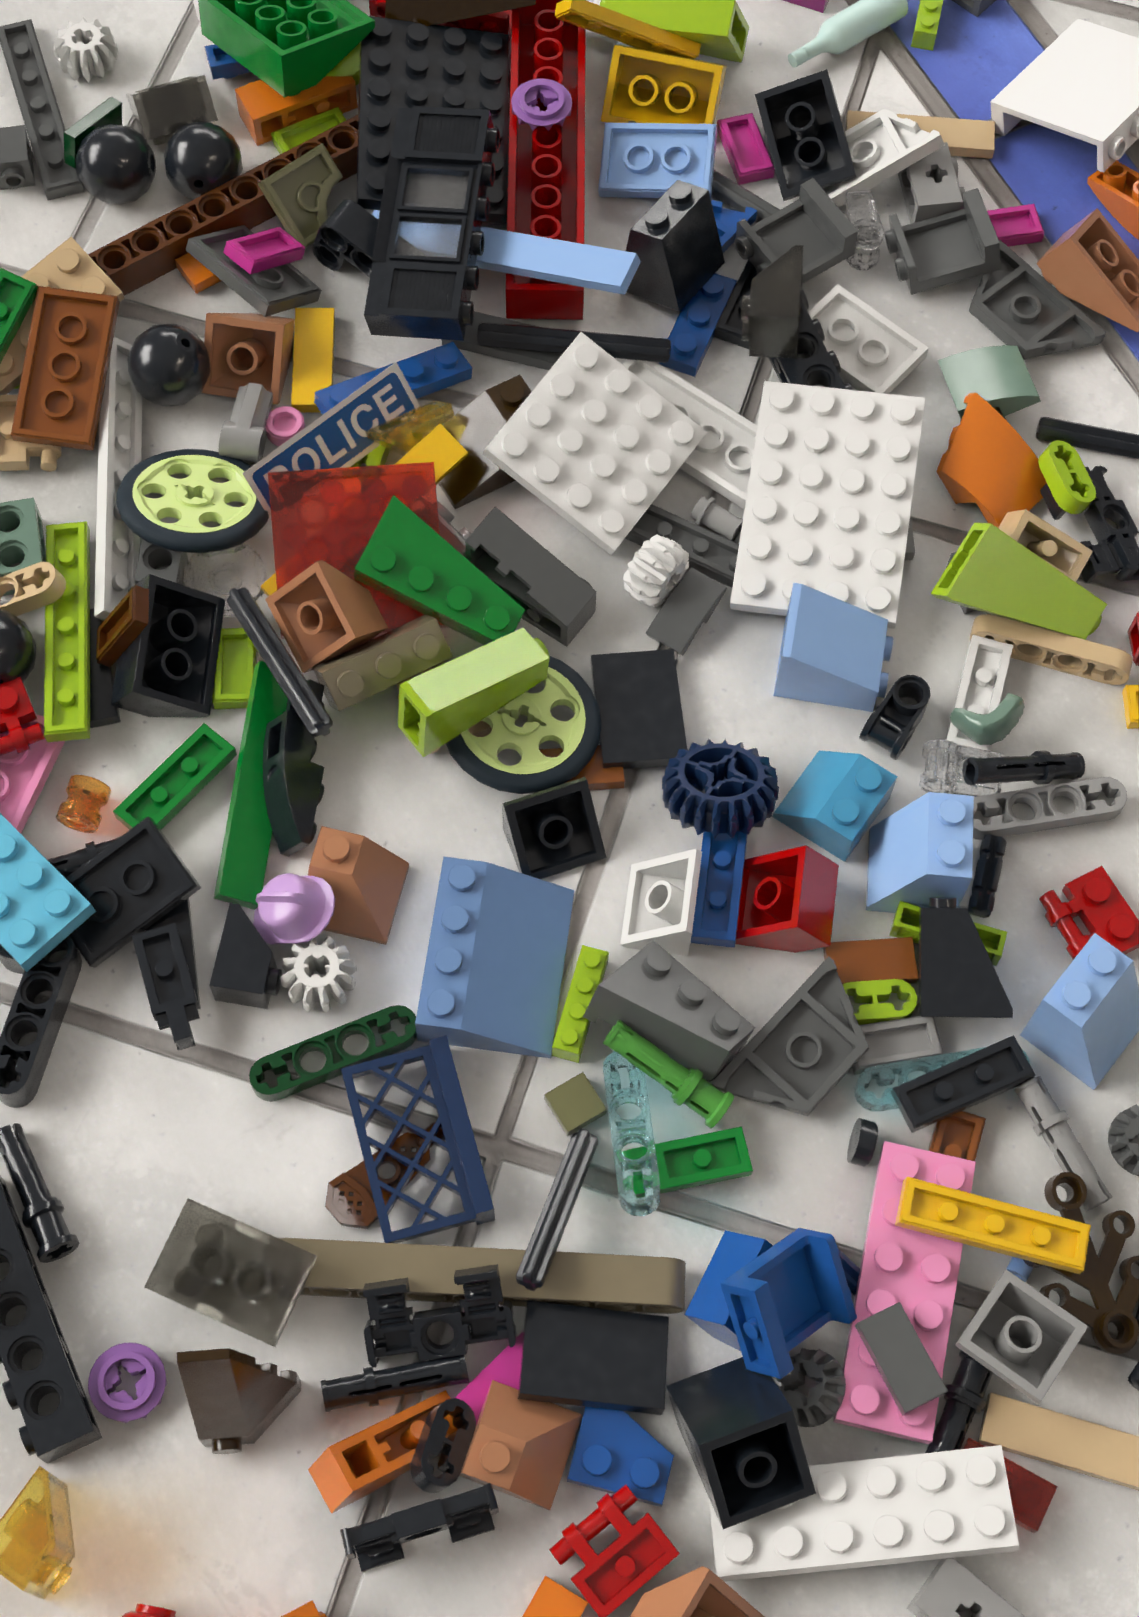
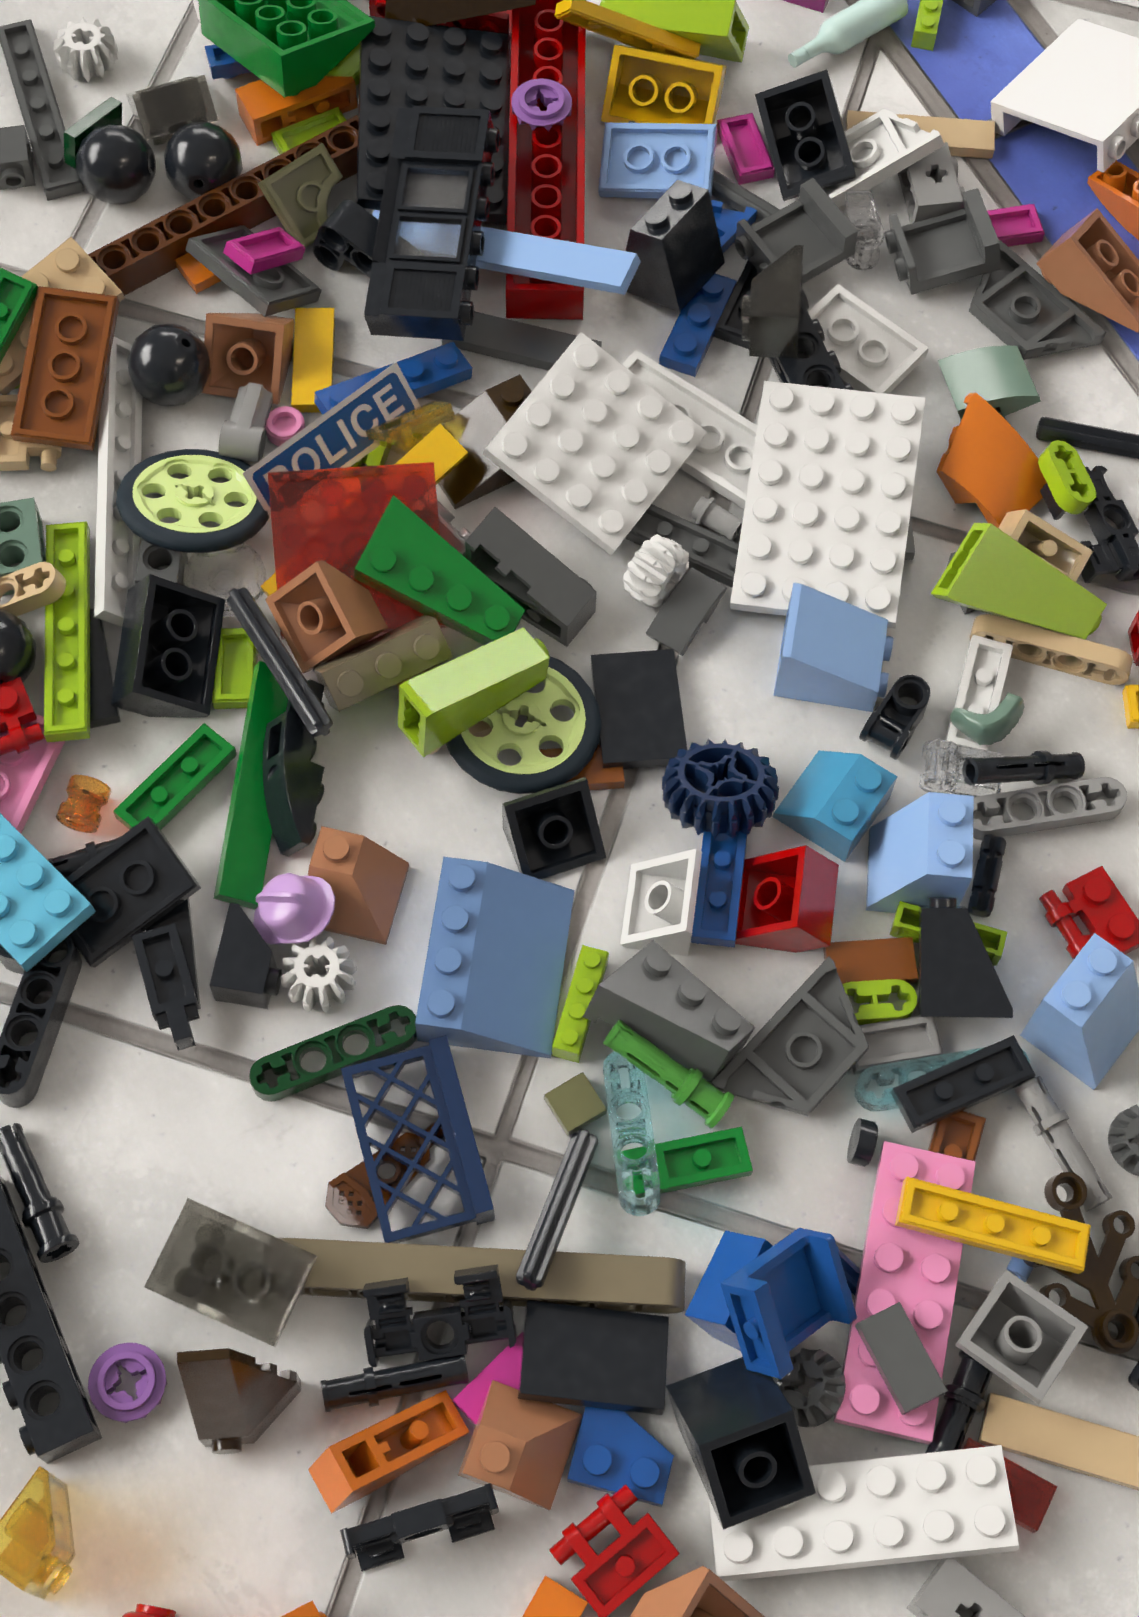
(122, 626): reddish brown tile -> none
(434, 1441): black beam -> none
(559, 340): black axle -> none

